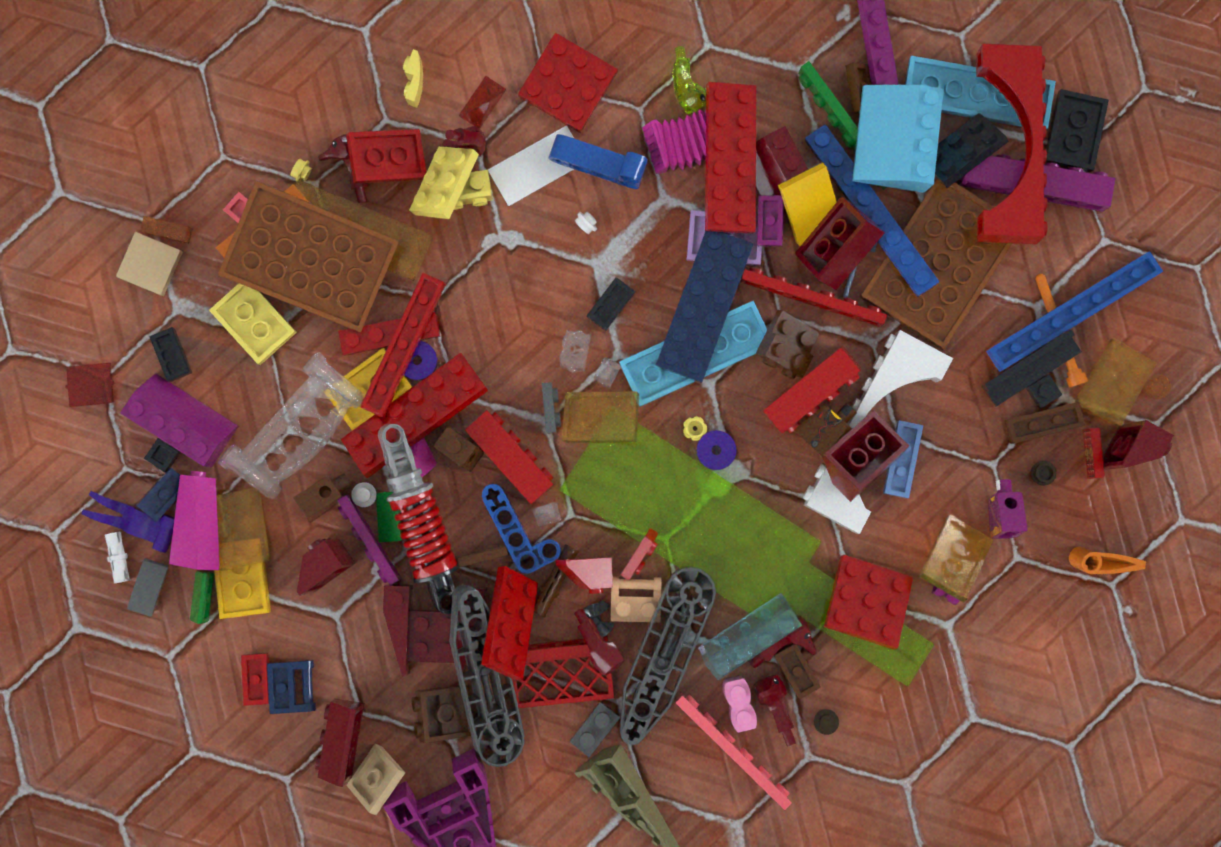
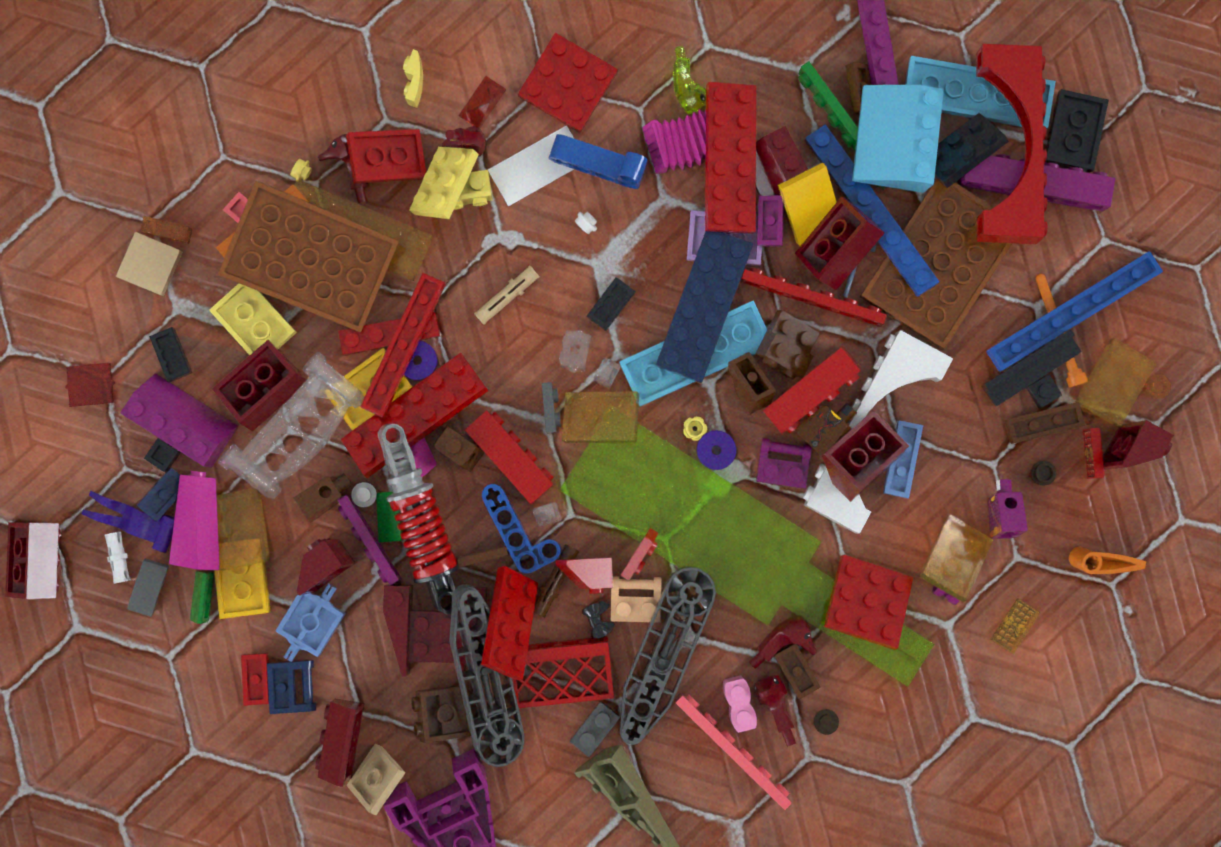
(32, 560): none -> slope
(259, 385): none -> dark red slope
(310, 623): none -> medium blue plate
(528, 275): none -> tan pin
(603, 655): dark red animal -> none
(749, 636): clear light blue brick -> none
(751, 383): none -> reddish brown slope
(780, 471): none -> magenta plate
(1015, 626): none -> clear yellow tile

